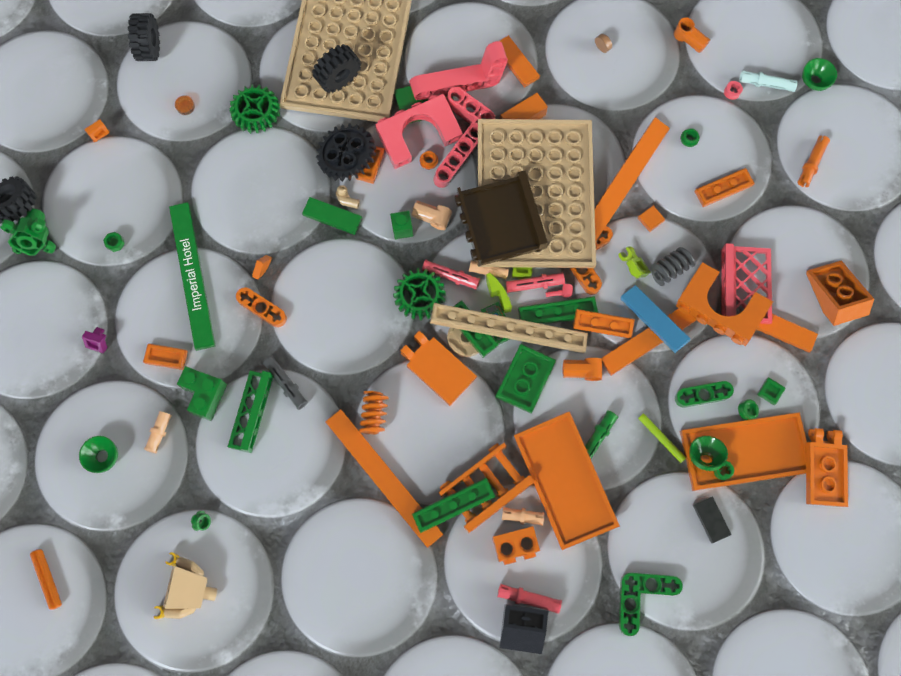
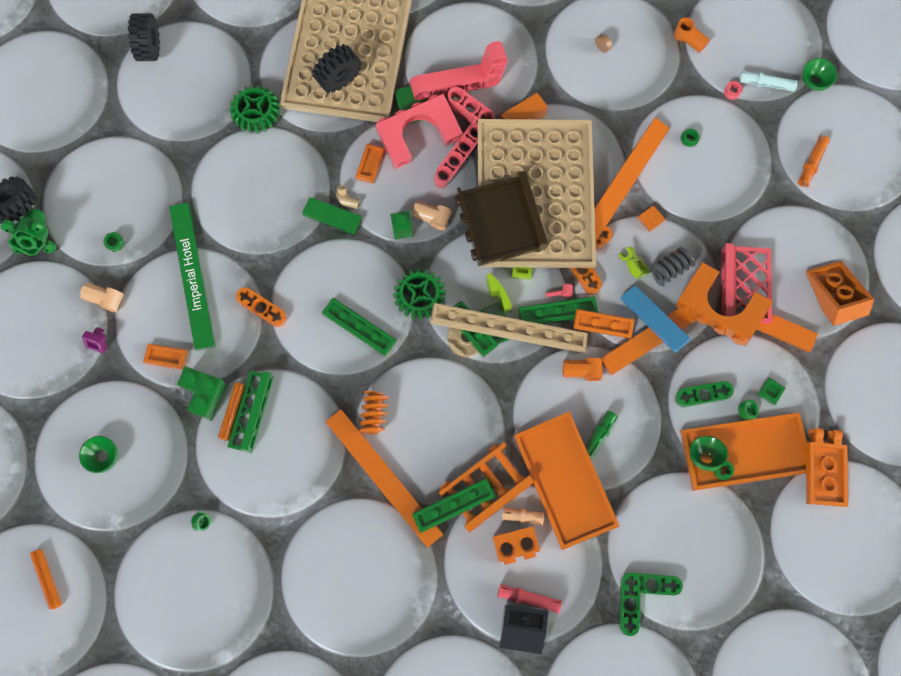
(97, 130): orange tile -> none
(105, 298): none -> light nougat piece
(157, 432): light nougat pin -> none
(184, 105): clear orange tile -> none
(185, 589): tan torso -> none
(231, 412): none -> orange axle
(261, 266): orange tile -> none
(290, 389): dark grey pin -> none
(346, 152): black gear -> none
(359, 327): none -> green tile
(428, 155): orange plate -> none
(438, 368): orange tile -> none
(451, 274): coral pin -> none
(500, 272): light nougat pin -> none
(518, 63): orange tile -> none
(525, 378): green tile -> none
(558, 279): coral pin -> none
(662, 438): lime bar -> none
(712, 520): pearl dark grey tile -> none
(724, 187): orange tile -> none

